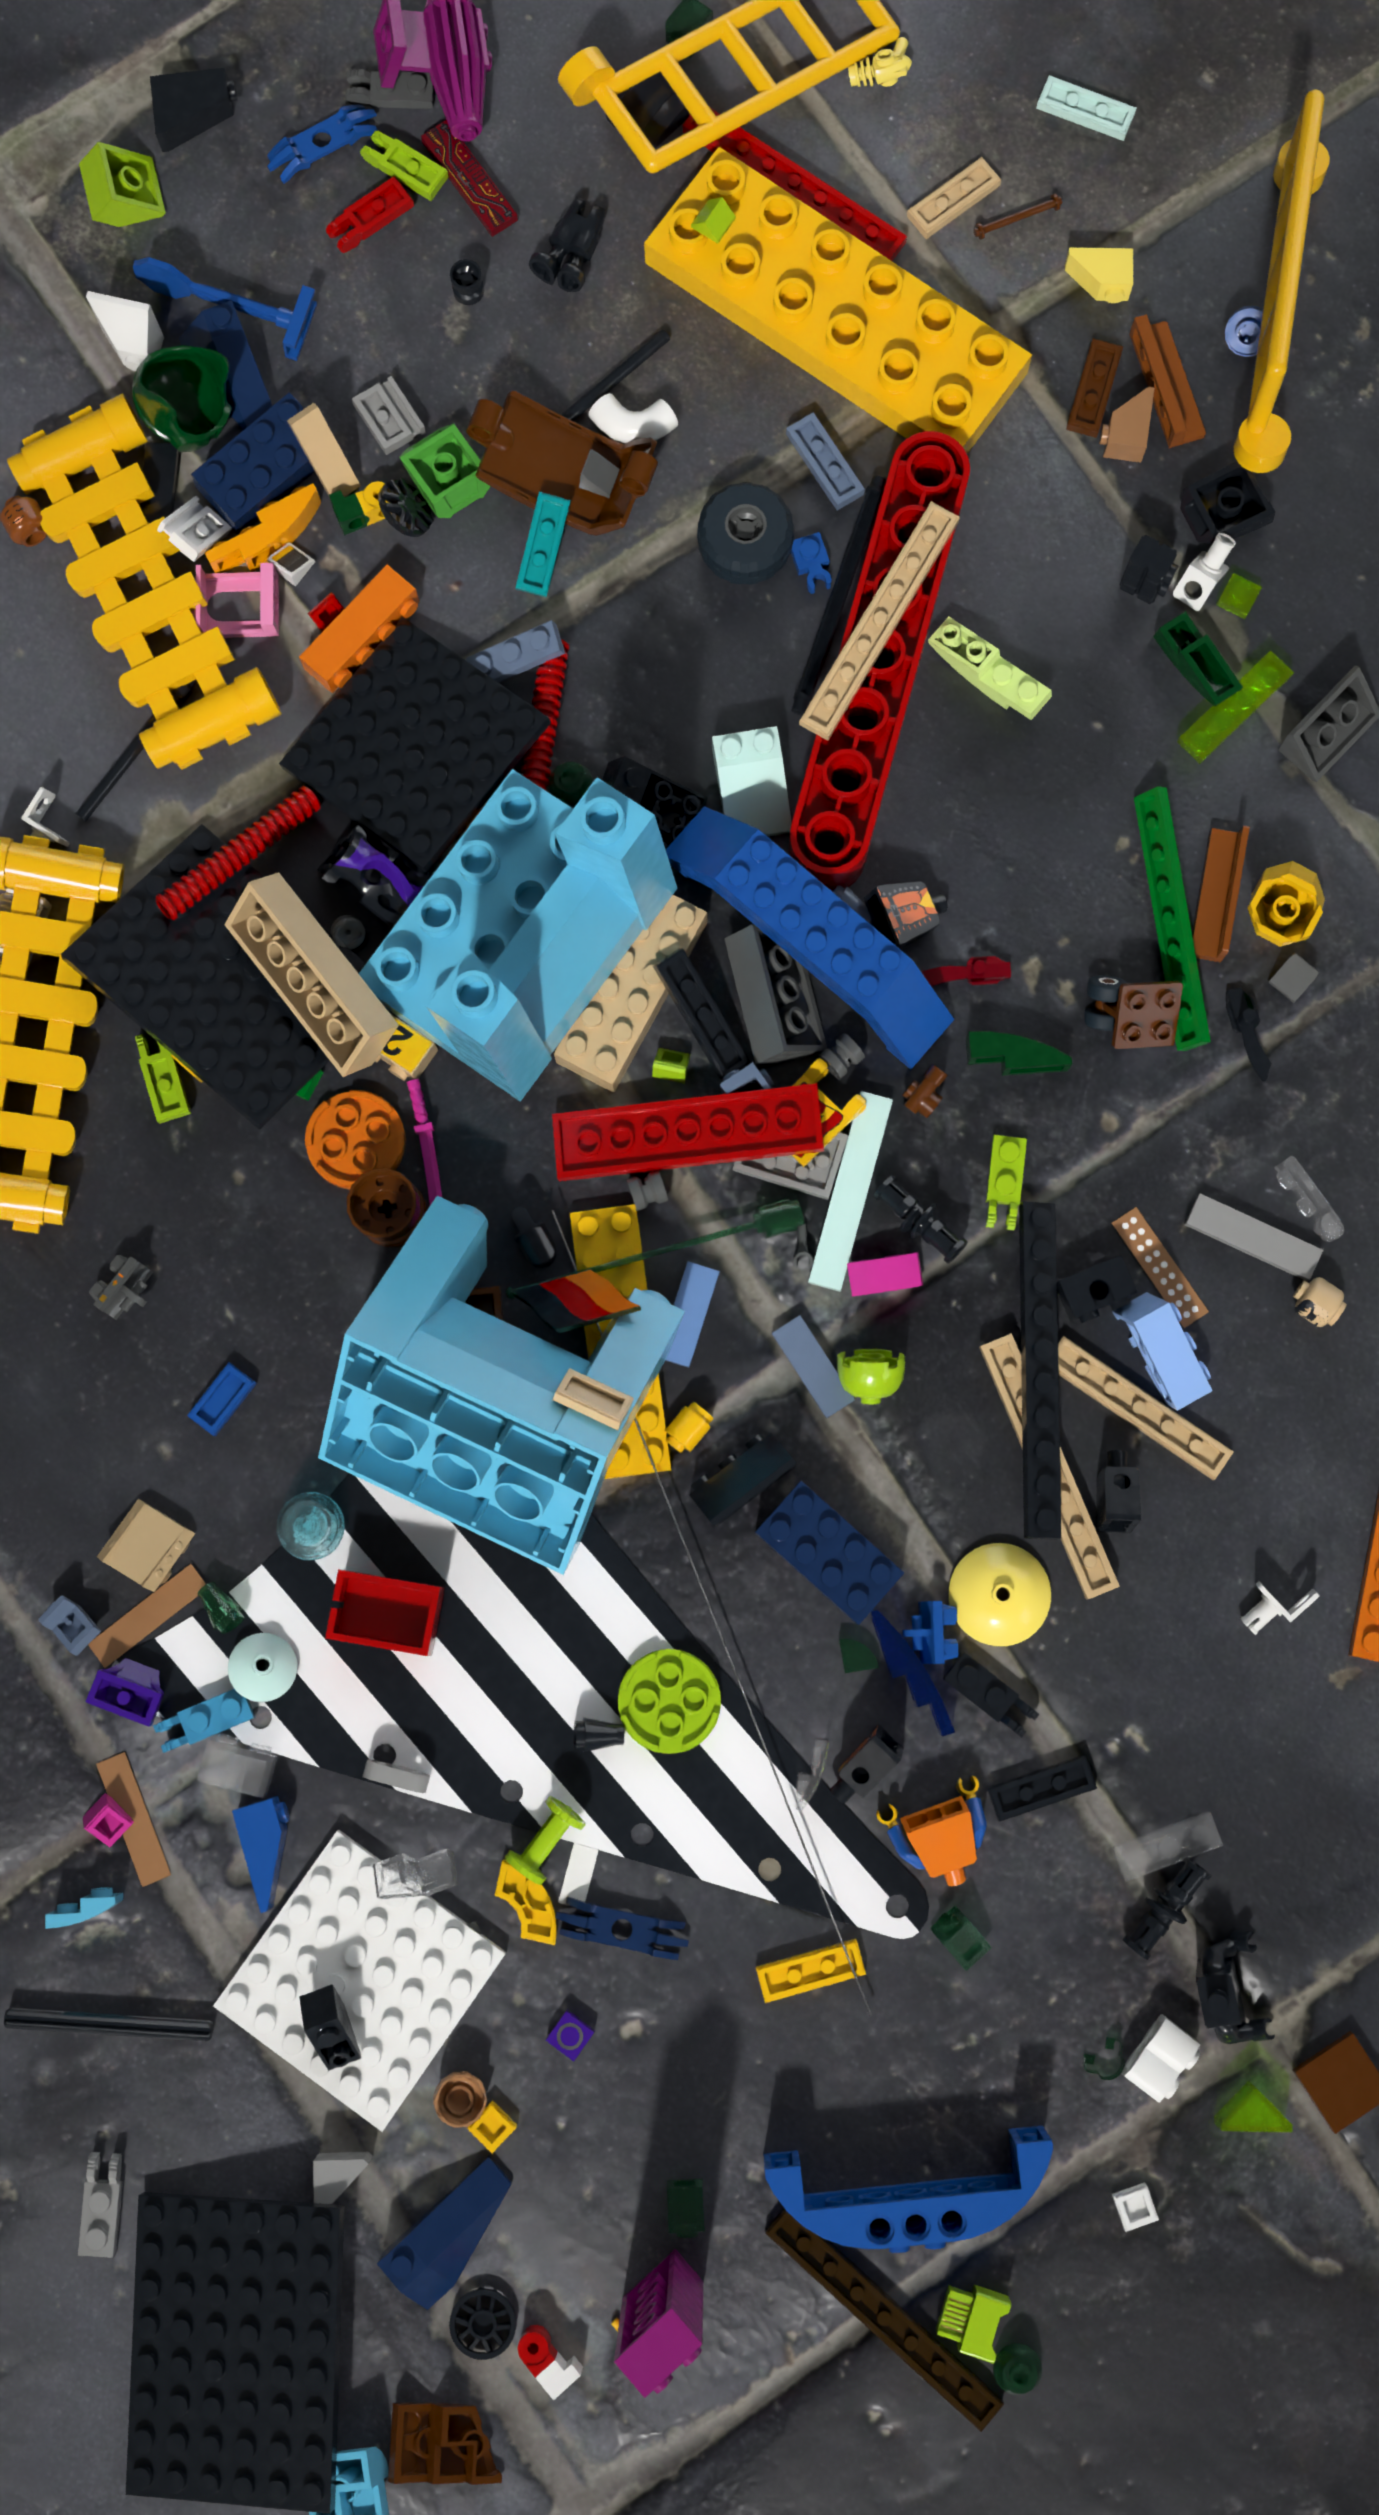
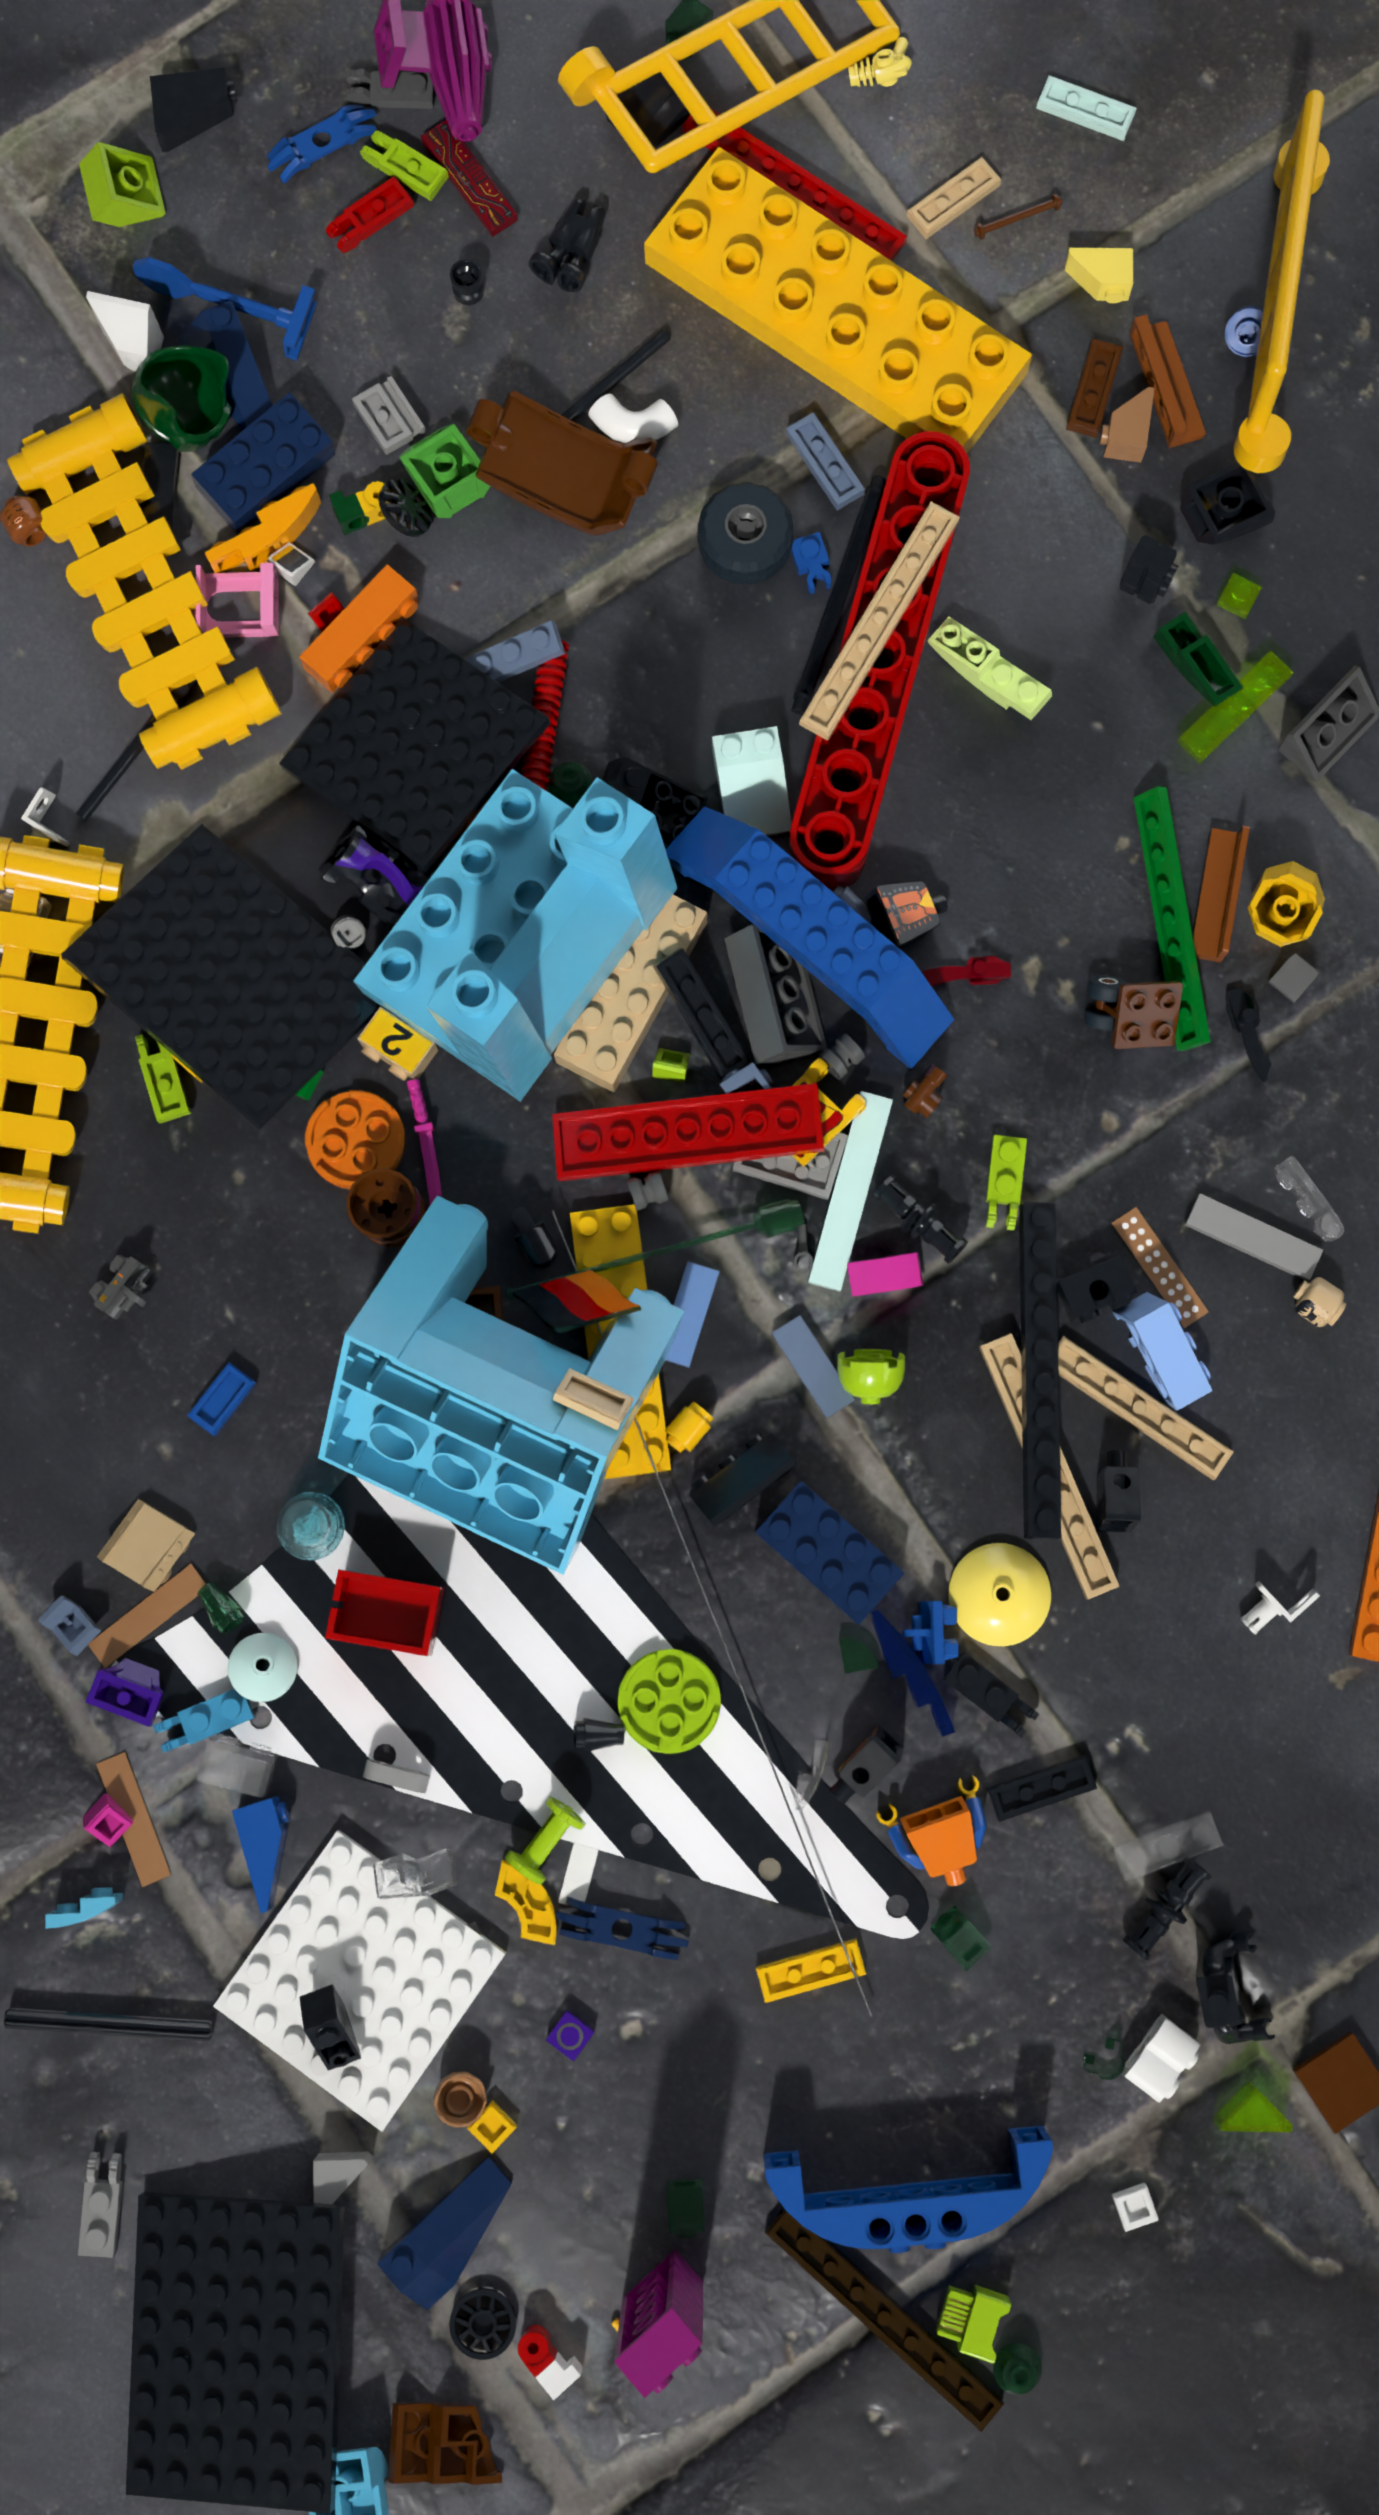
(194, 528): white plate -> none
(238, 852): red piece -> none
(311, 974): tan brick -> none
(323, 451): tan tile -> none
(542, 544): teal tile -> none
(598, 475): dark grey slope -> none
(714, 219): lime slope -> none
(1014, 1053): dark green slope -> none
(1206, 570): white bracket -> none

